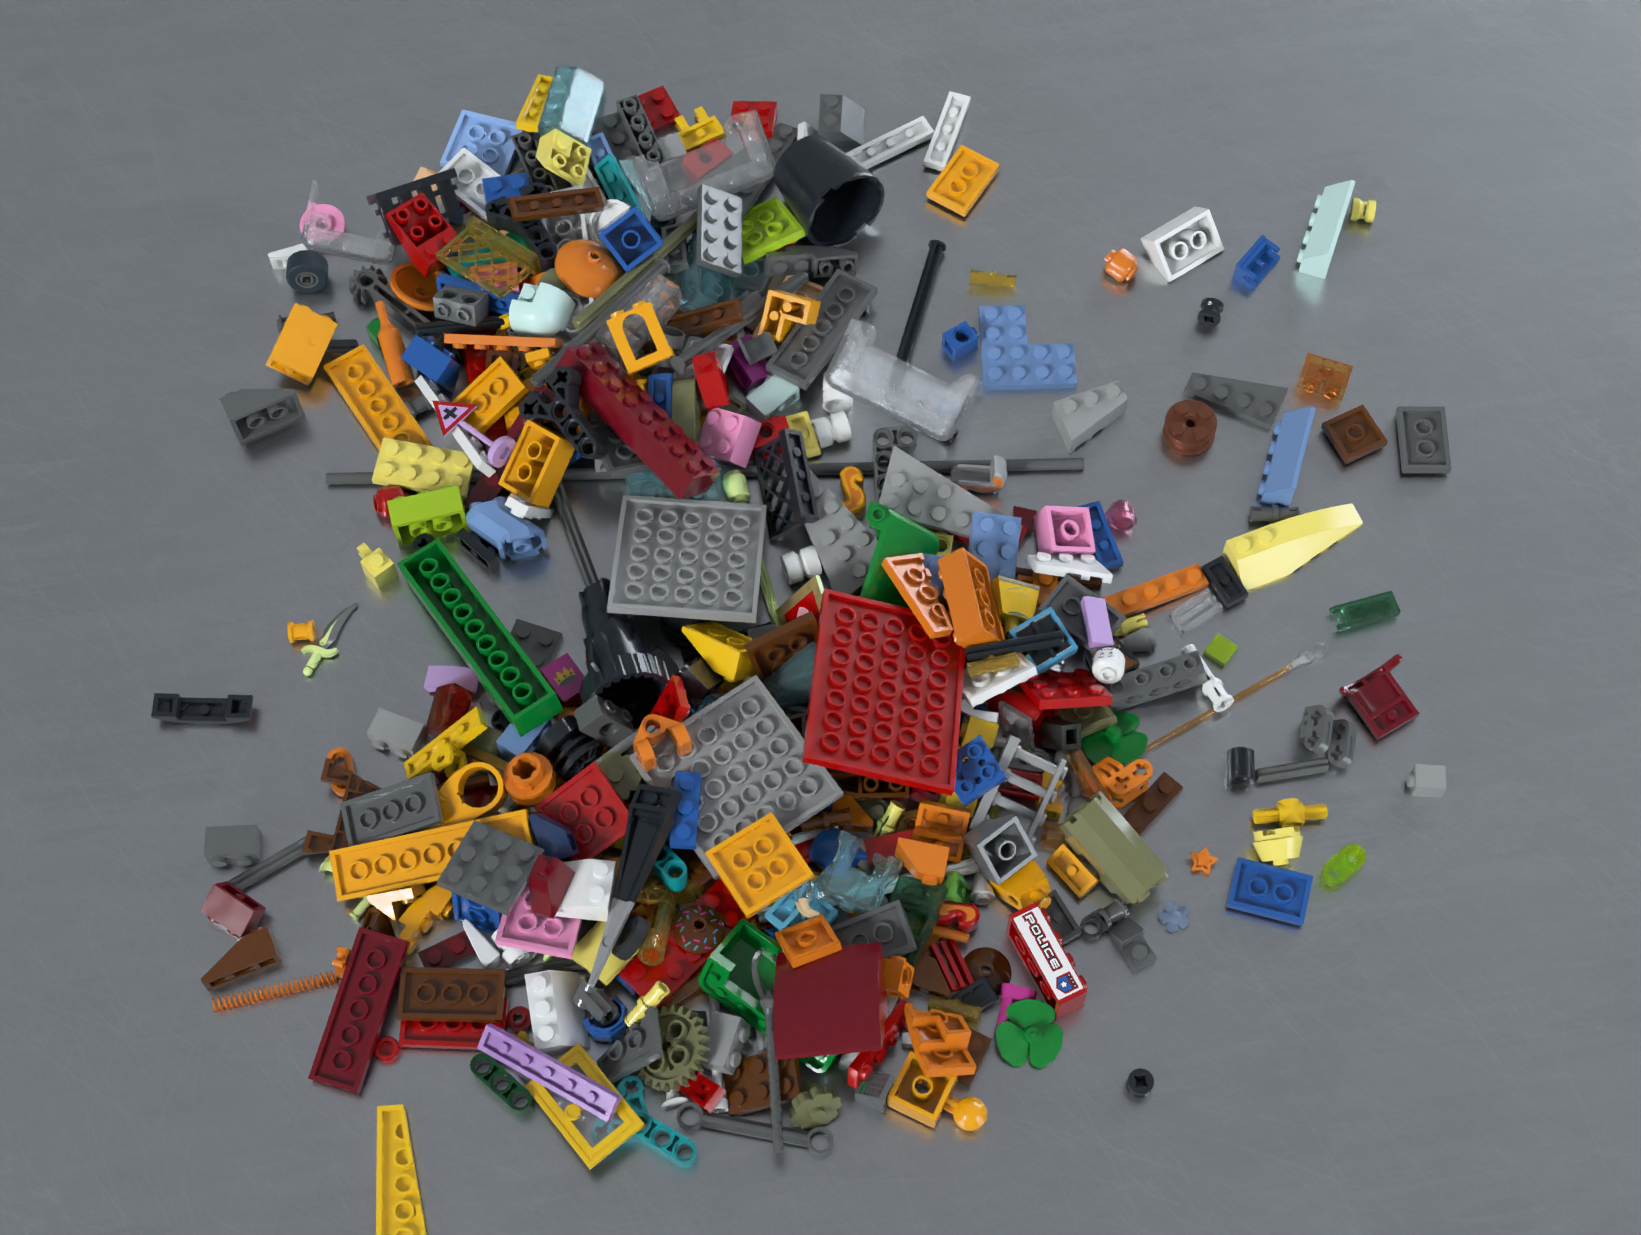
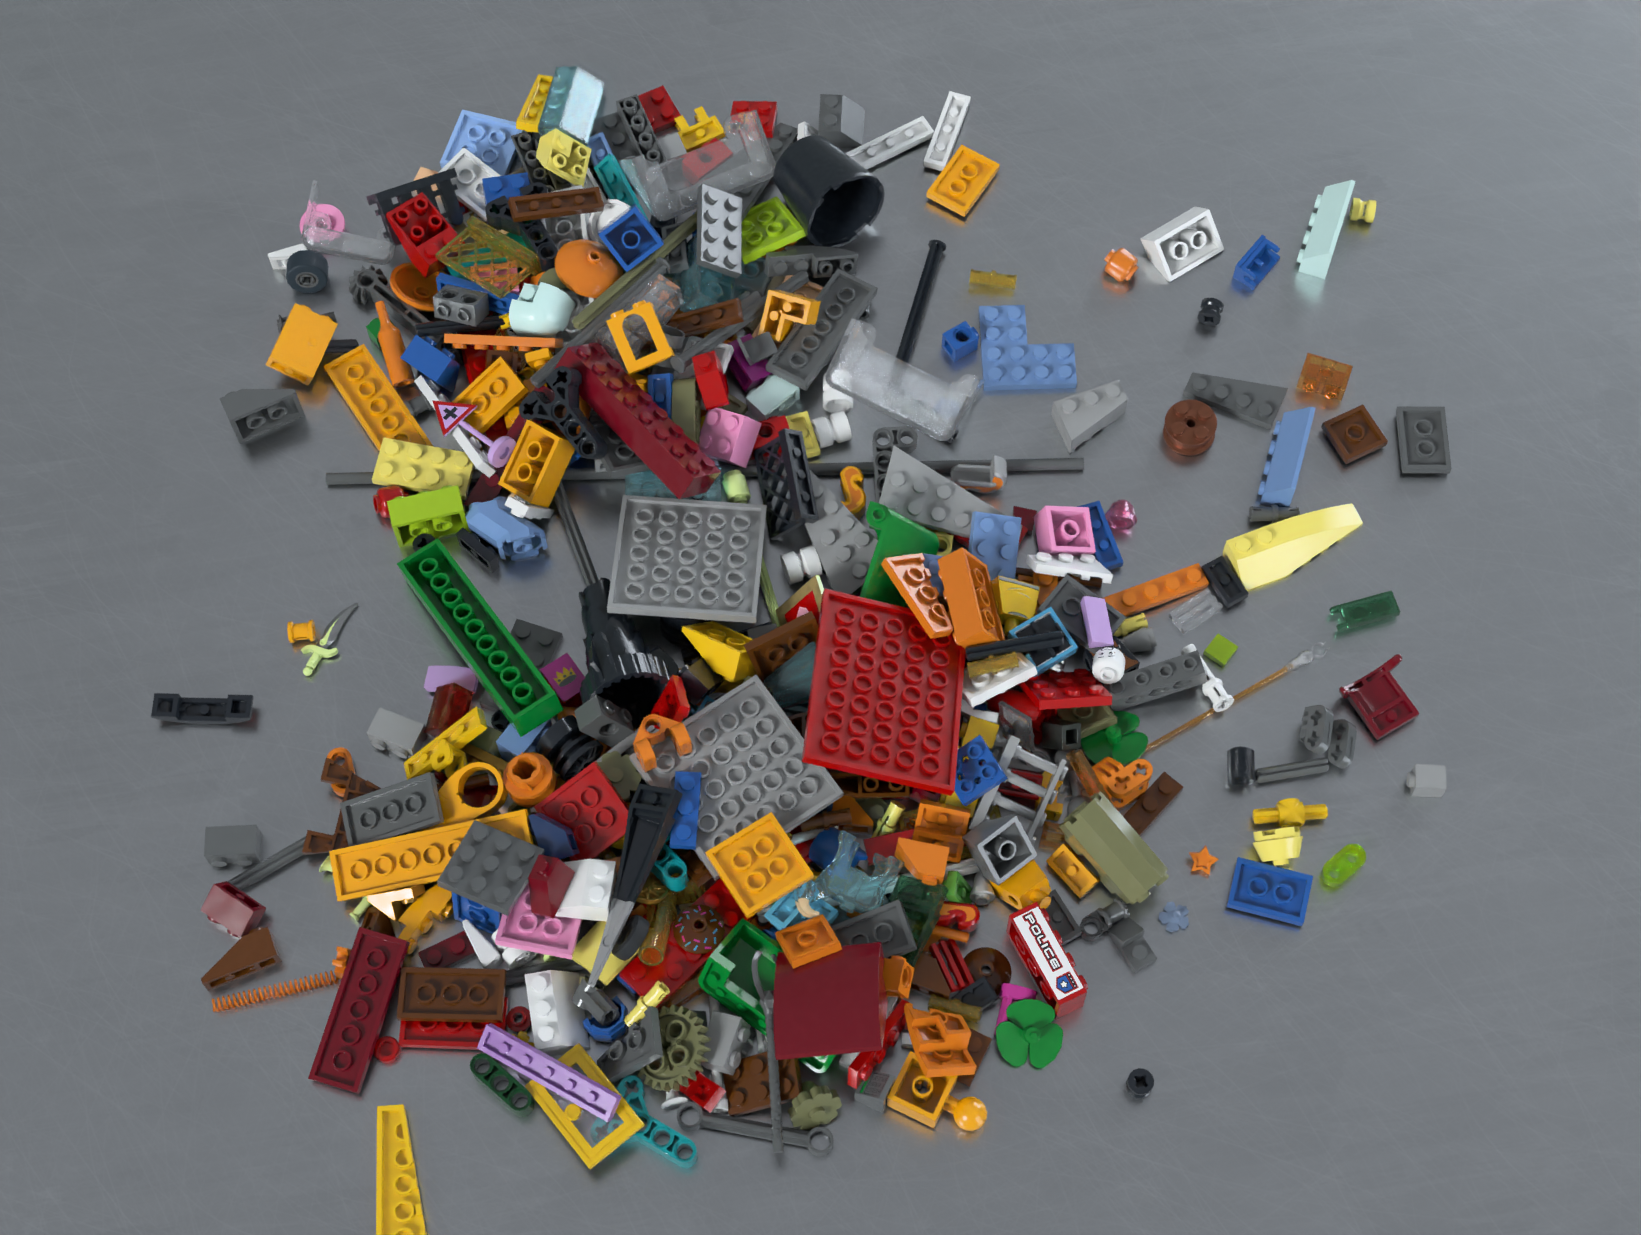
(377, 566): light yellow brick -> none

